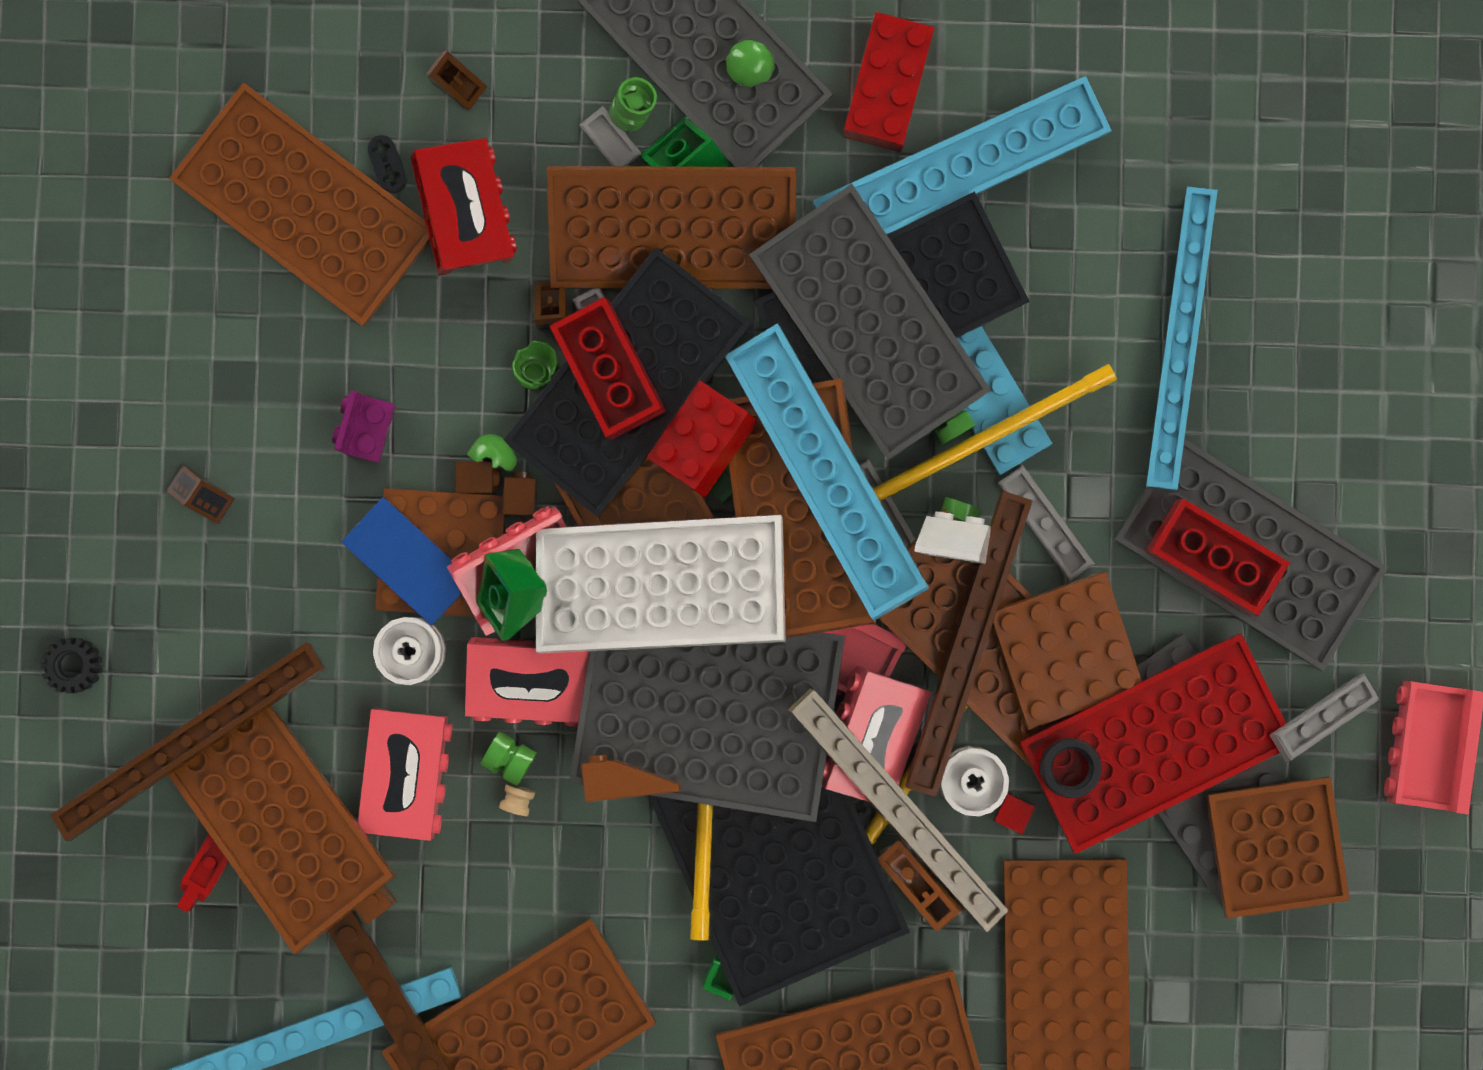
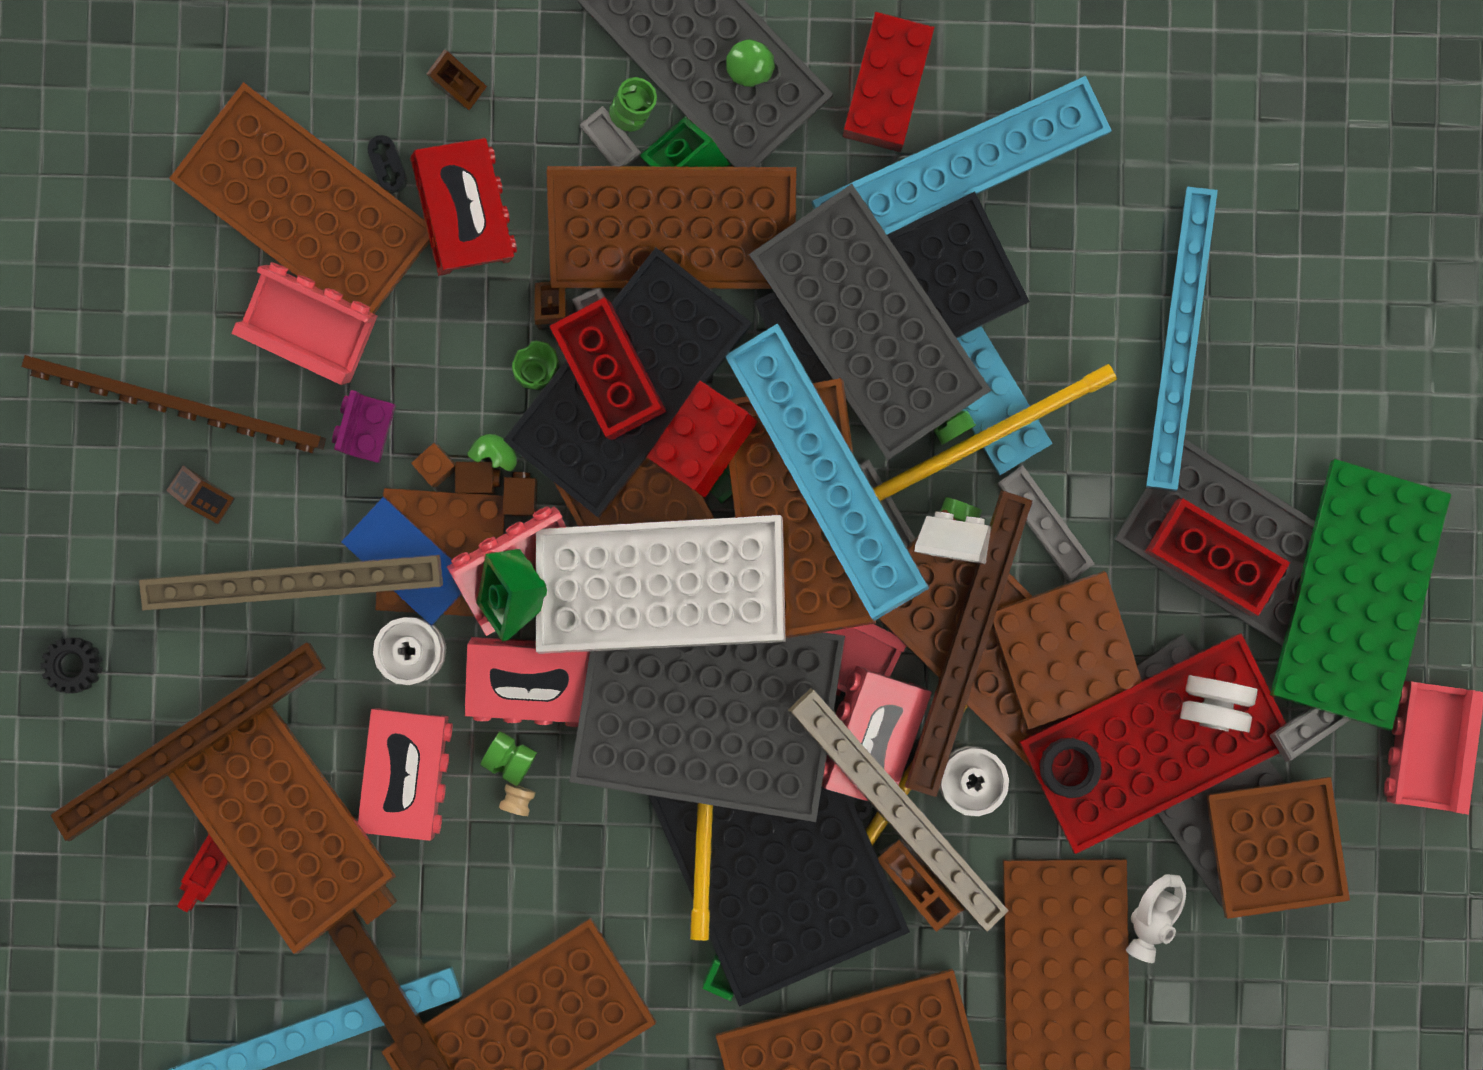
(161, 401): none -> reddish brown plate
(291, 582): none -> dark tan plate
(306, 324): none -> coral panel
(434, 465): none -> dark orange brick
(616, 779): dark orange slope -> none
(1014, 813): red tile -> none
(1155, 917): none -> white piece
(1218, 704): none -> white wheel
(1361, 594): none -> green plate

